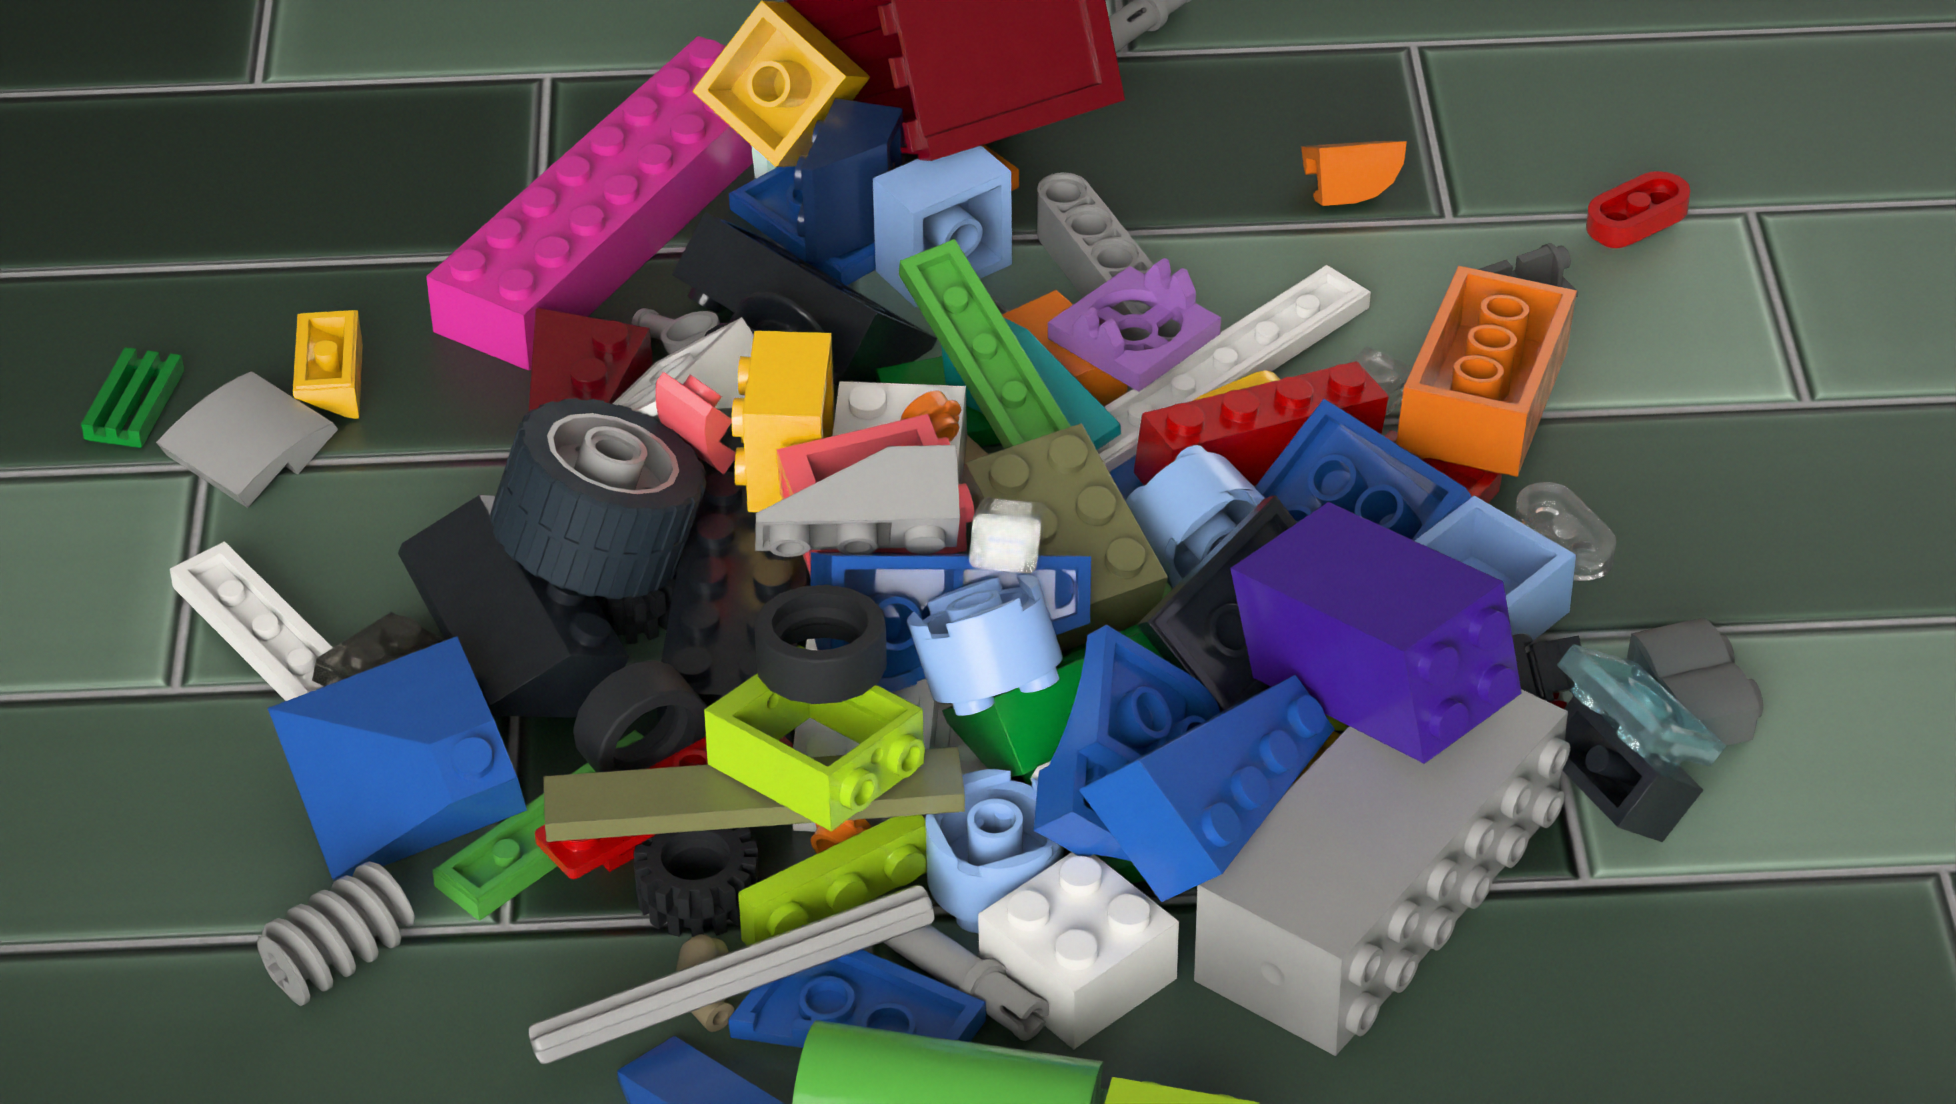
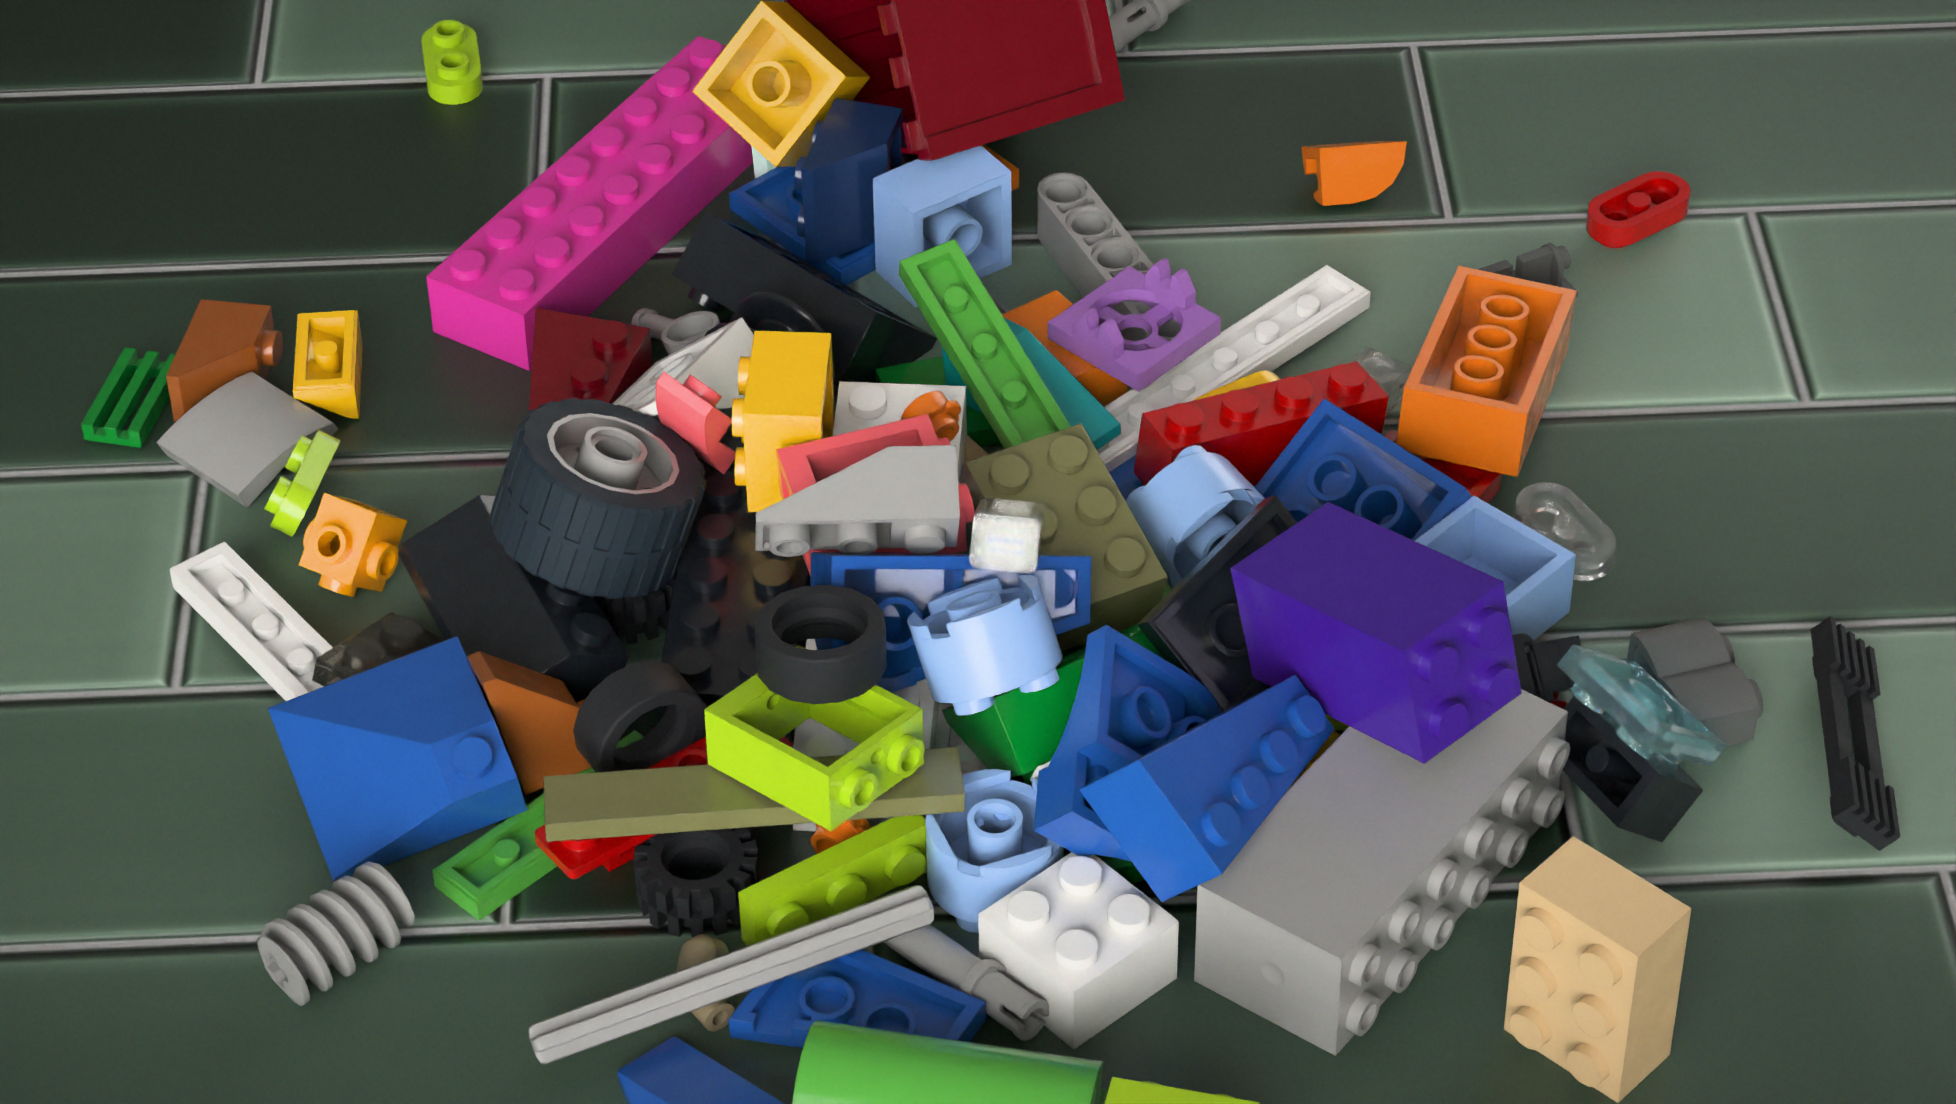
(220, 346): none -> dark orange slope
(292, 498): none -> lime plate
(352, 545): none -> light orange brick
(452, 62): none -> lime plate
(532, 717): none -> dark orange slope
(1596, 968): none -> tan brick
(1857, 791): none -> black container

